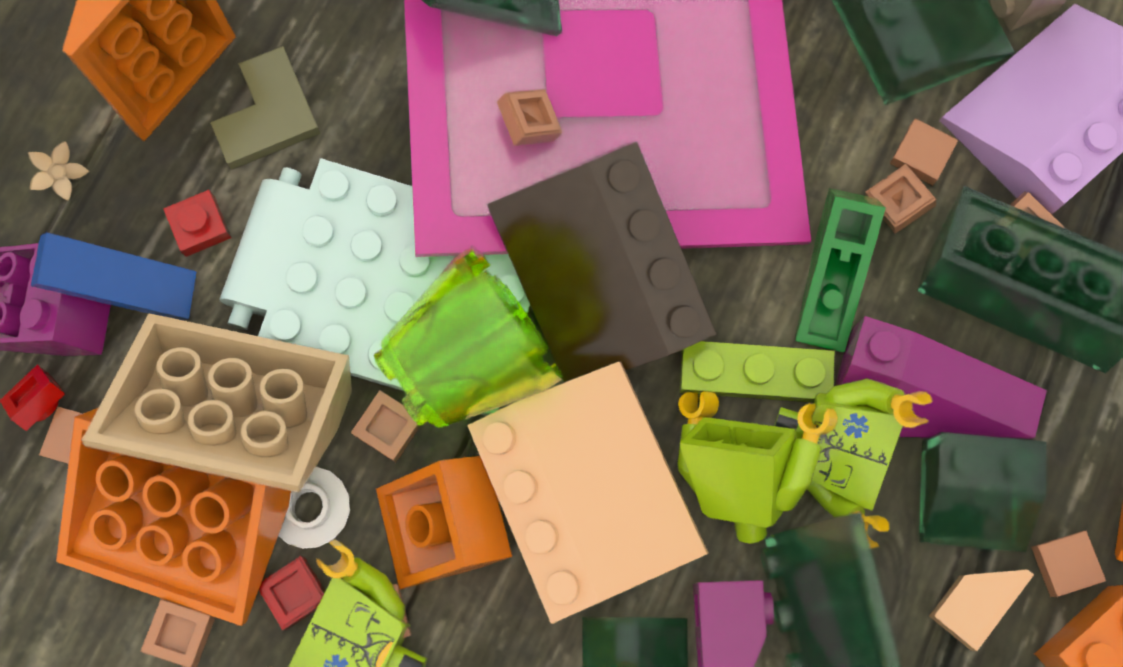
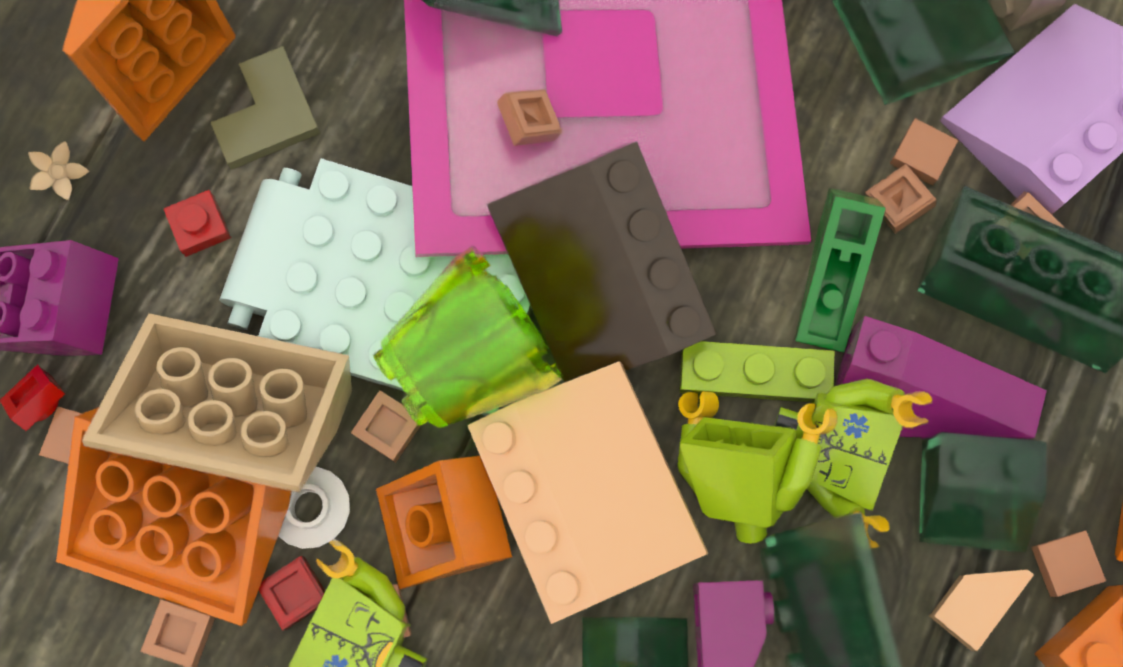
(112, 277): blue tile -> none

